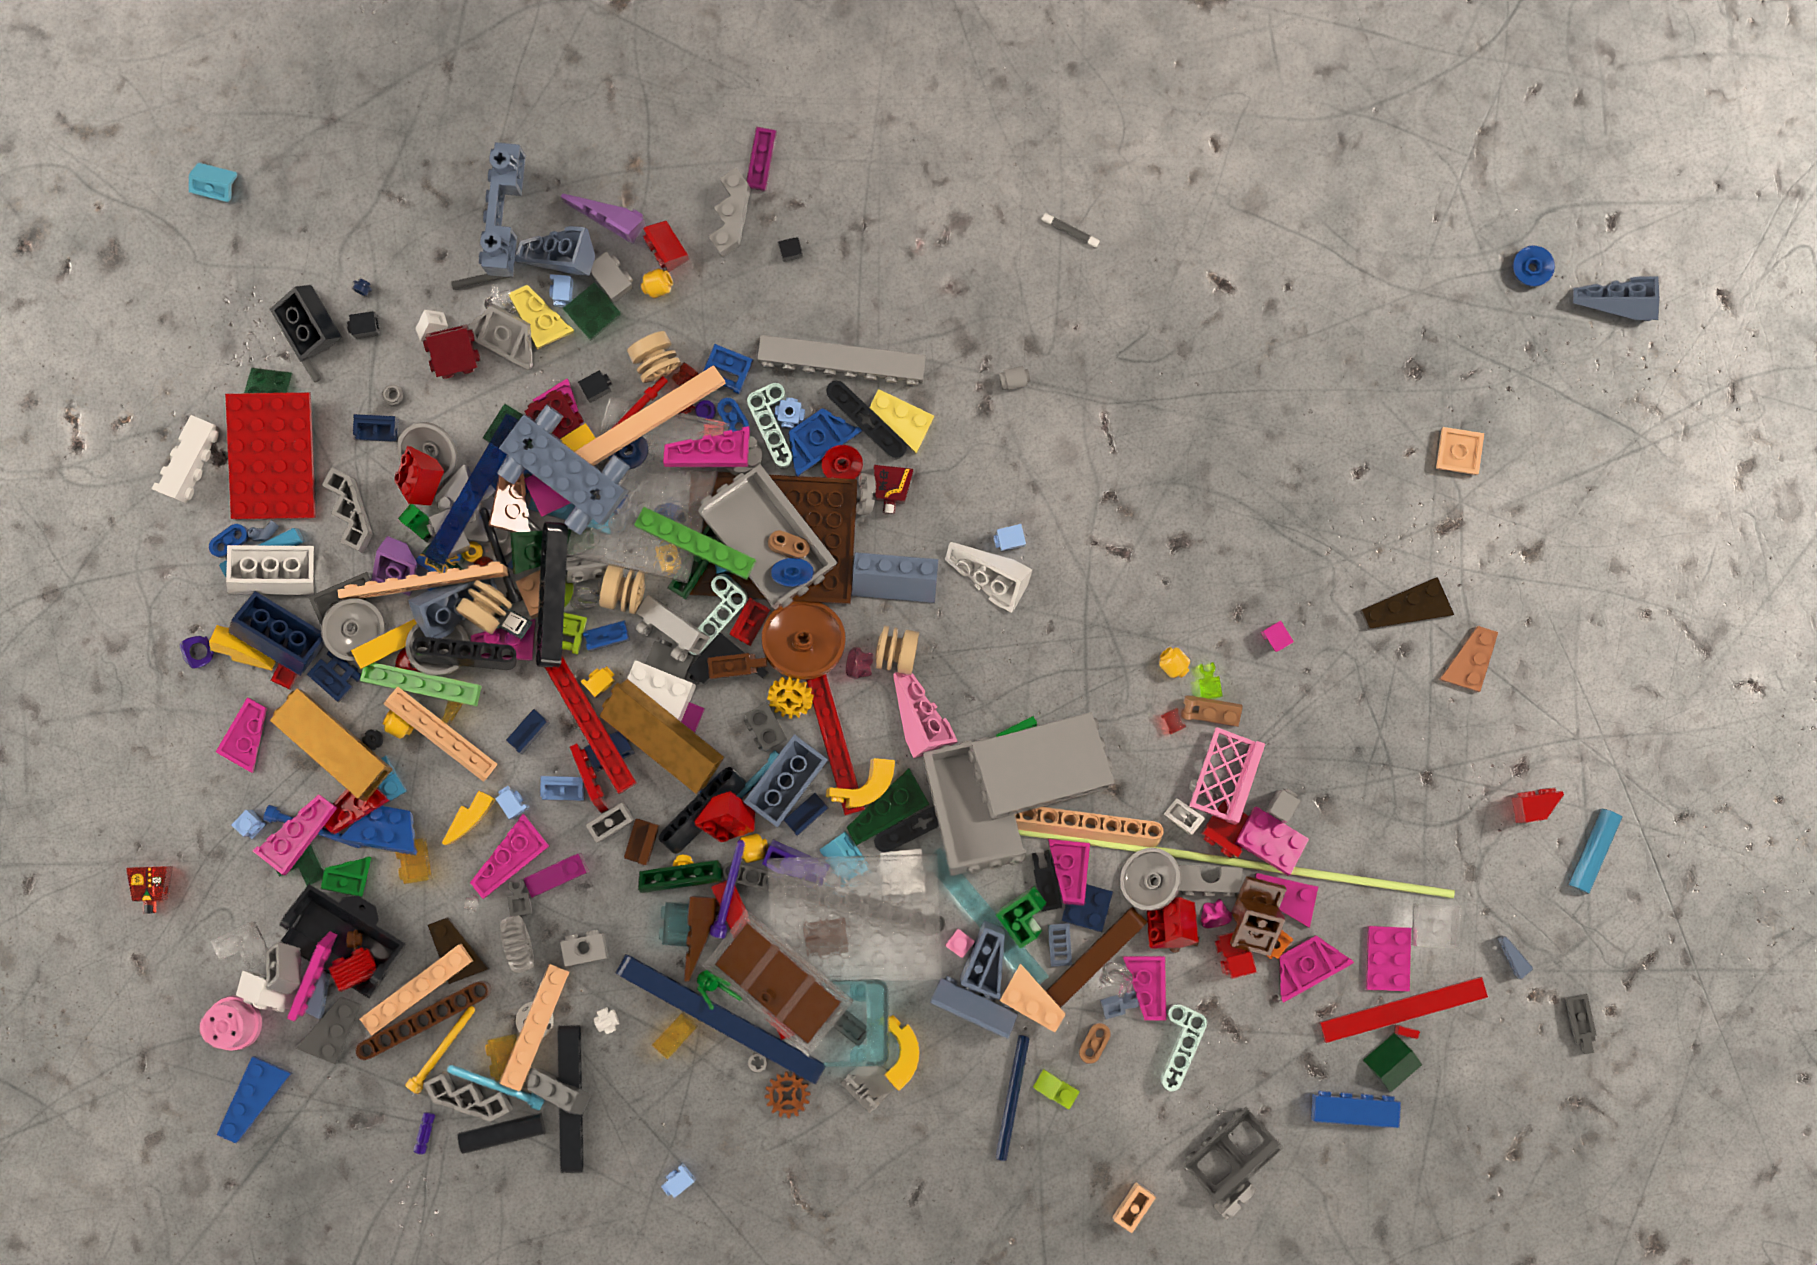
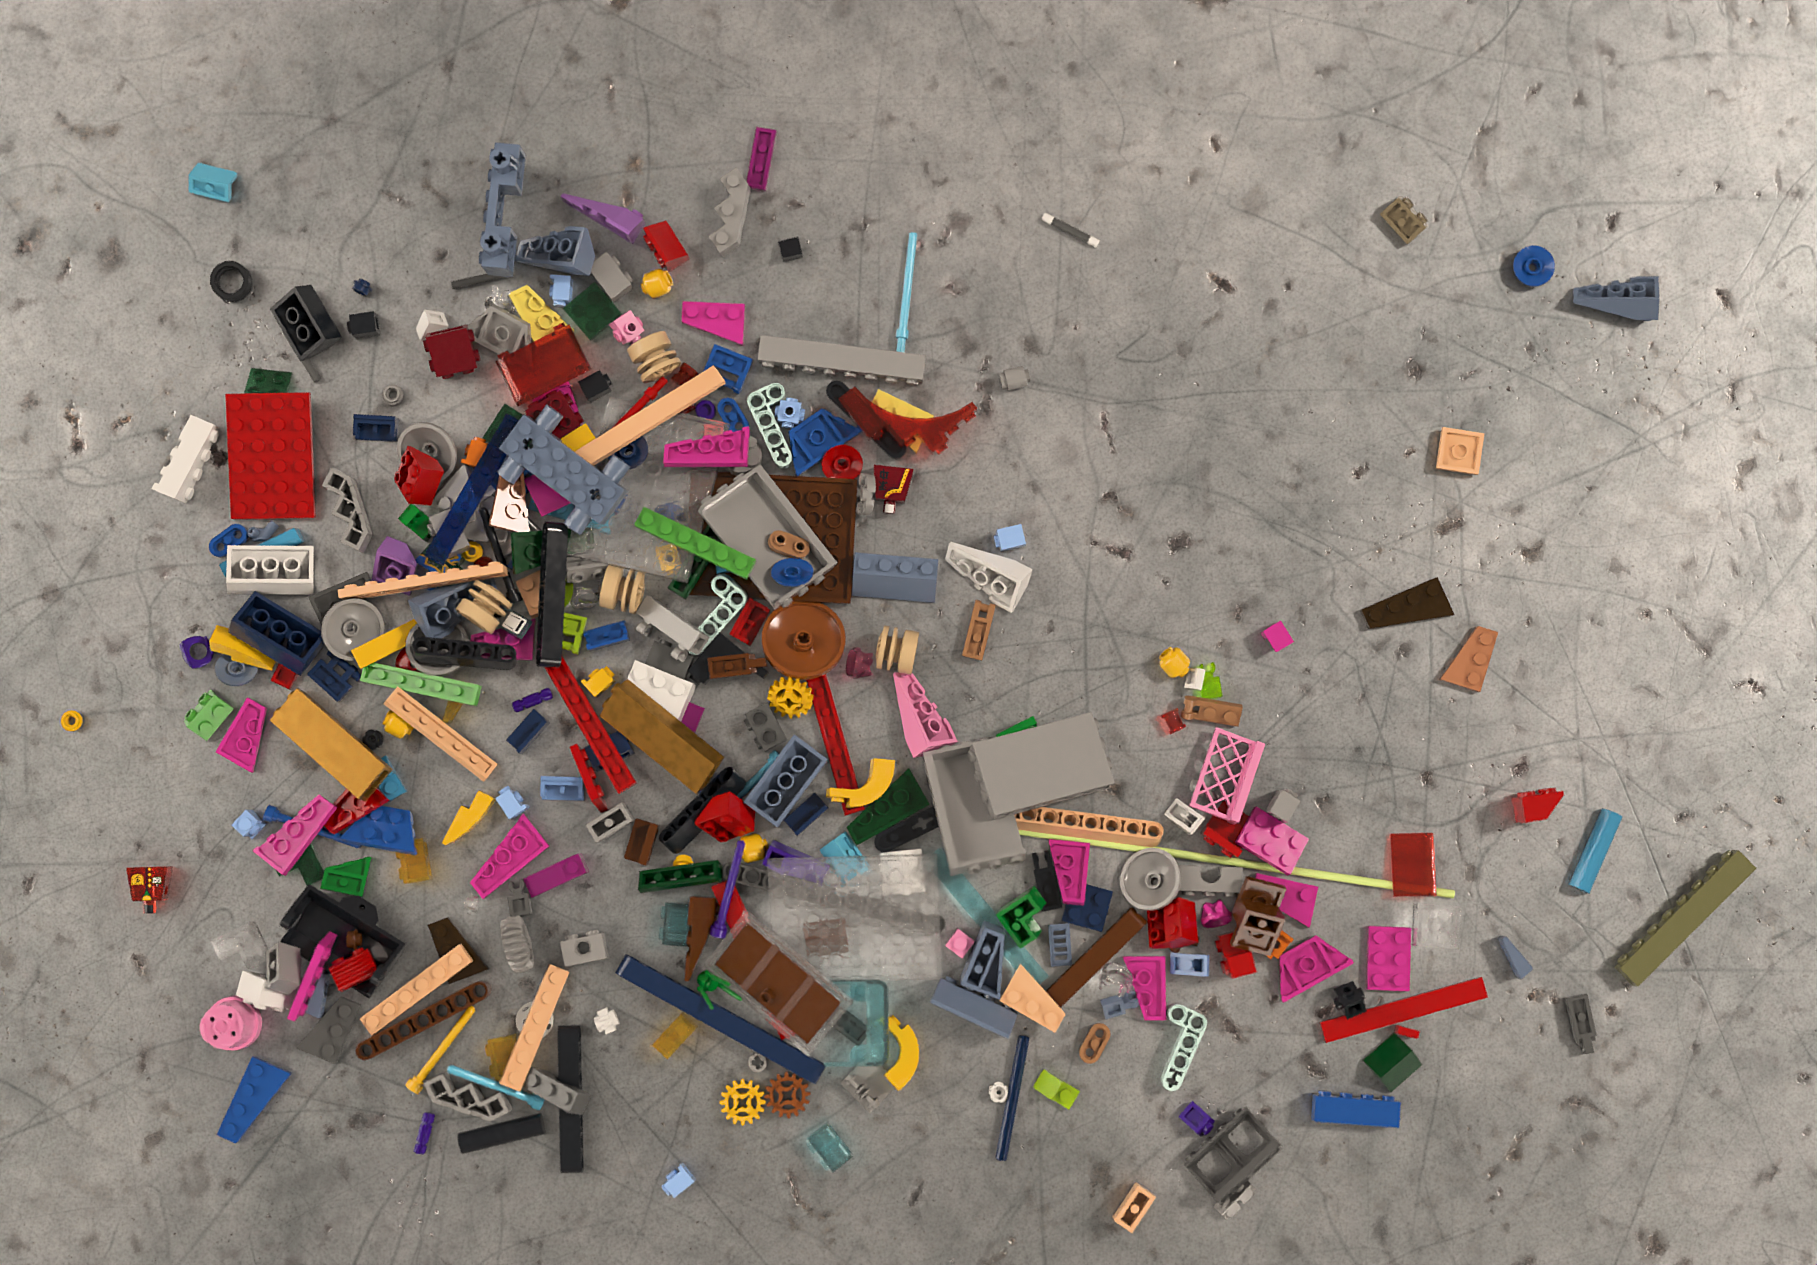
(65, 720): none -> yellow plate
(207, 715): none -> bright green bracket
(226, 668): none -> sand blue dish
(231, 265): none -> black tyre
(474, 451): none -> orange brick
(532, 700): none -> dark purple axle
(543, 364): none -> clear red windscreen
(627, 328): none -> bright pink brick
(720, 319): none -> dark pink wing
(735, 1094): none -> yellow gear
(829, 1147): none -> clear light blue brick
(902, 333): none -> medium azure bar
(903, 430): none -> clear red arch
(978, 631): none -> medium nougat plate
(998, 1097): none -> white plate
(1189, 964): none -> medium blue slope
(1194, 678): none -> white tile
(1197, 1119): none -> dark purple bracket
(1350, 1000): none -> black brick
(1405, 219): none -> dark tan bracket
(1413, 864): none -> clear red piece
(1684, 917): none -> olive brick

